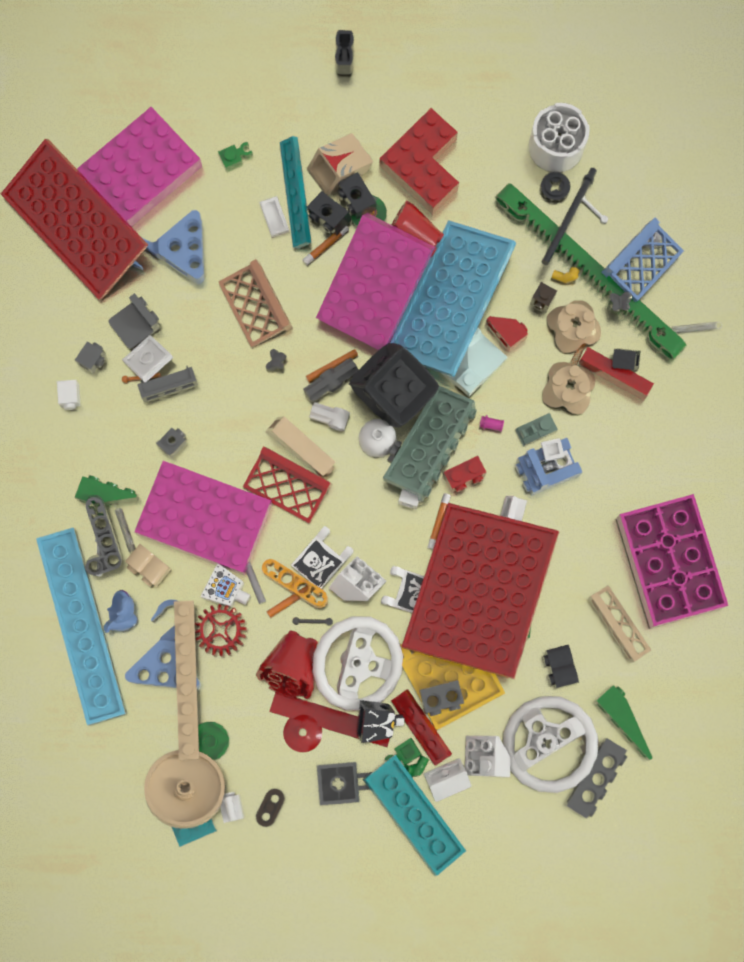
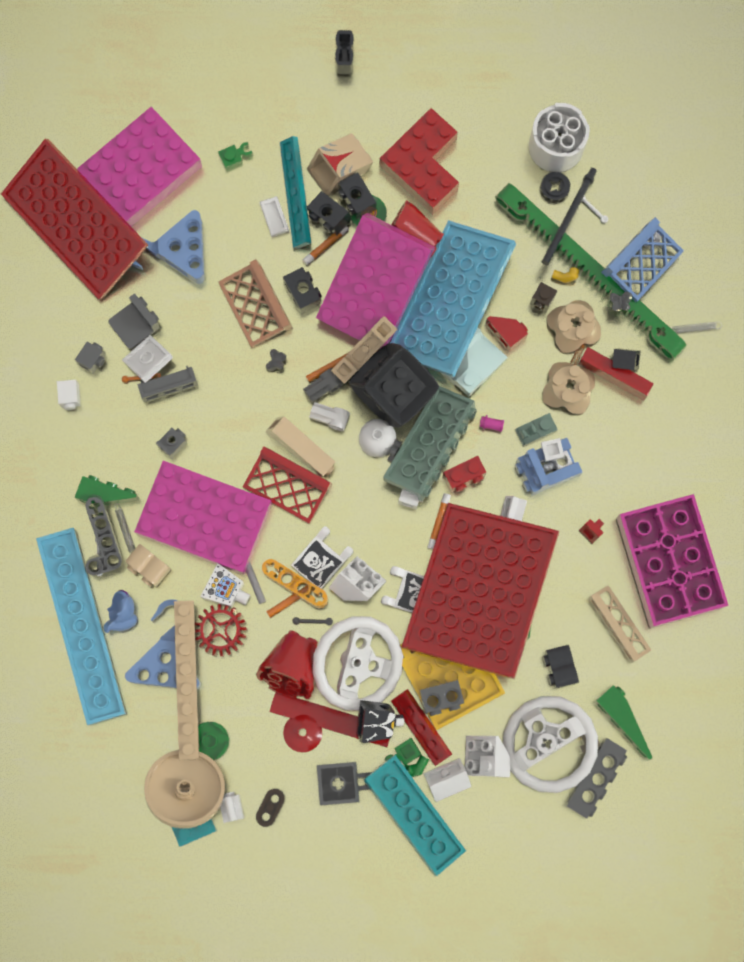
(298, 279): none -> black brick
(364, 349): none -> tan slope
(592, 530): none -> red tile

